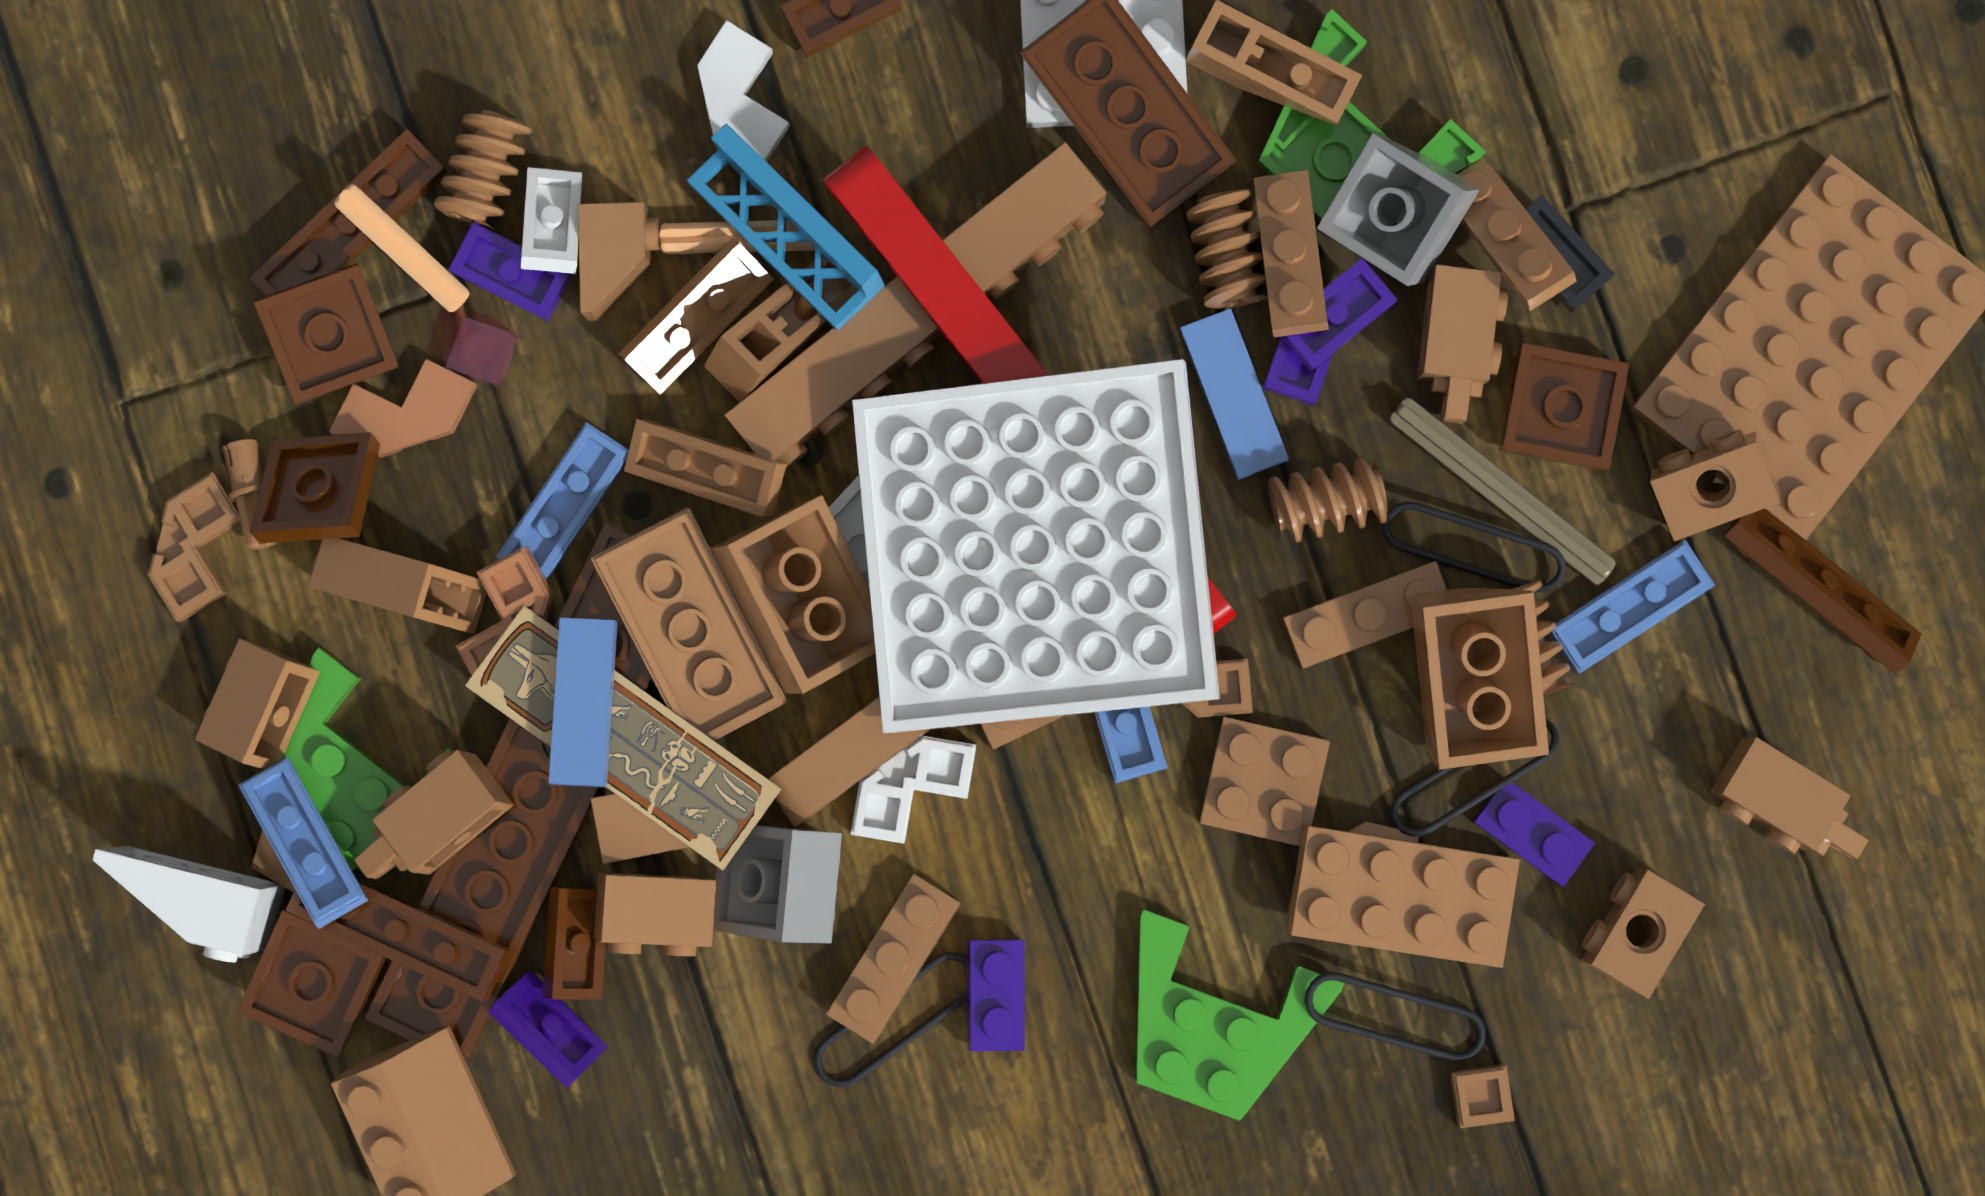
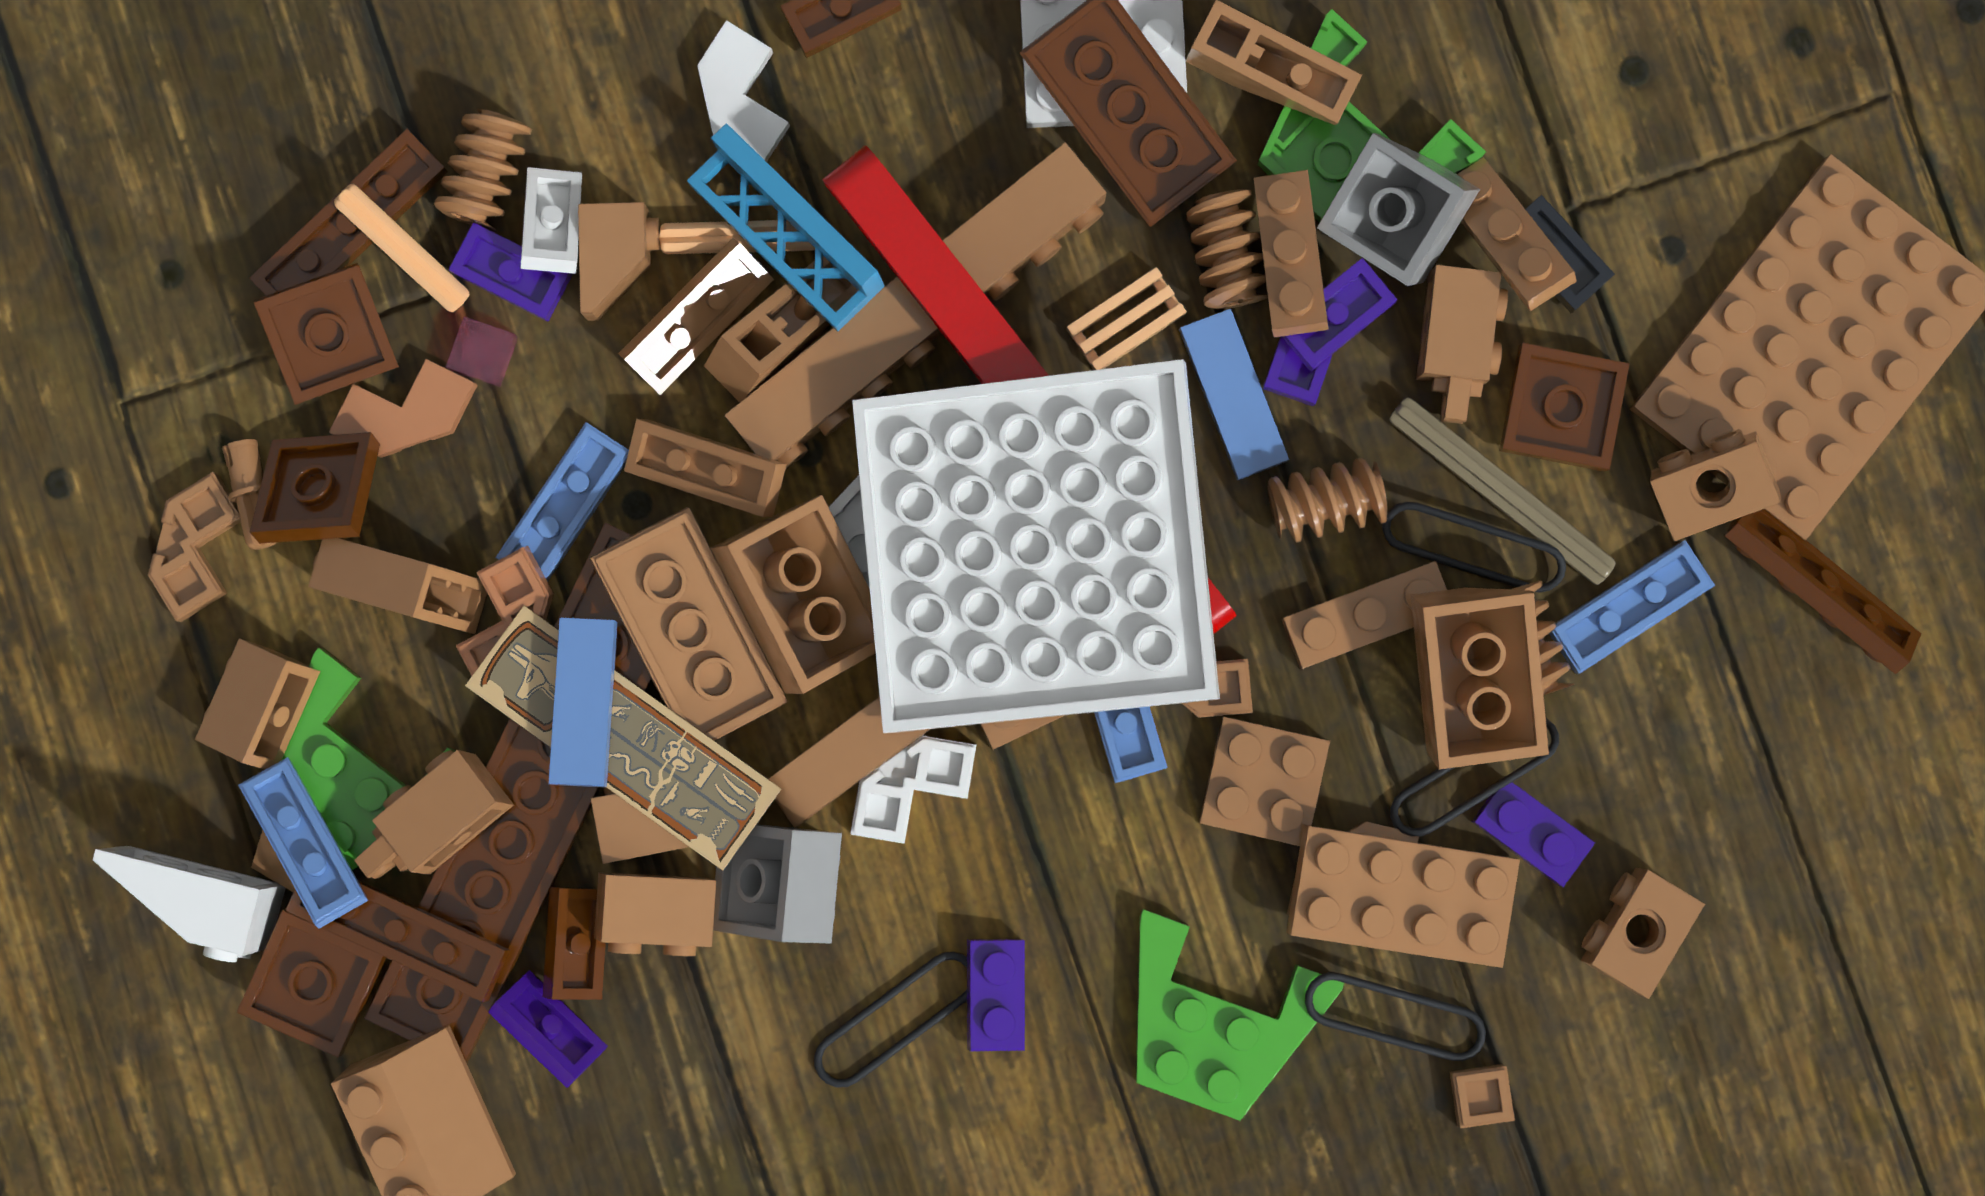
(893, 959): medium nougat plate -> none
(1164, 294): none -> light nougat tile
(1785, 799): medium nougat hinge -> none

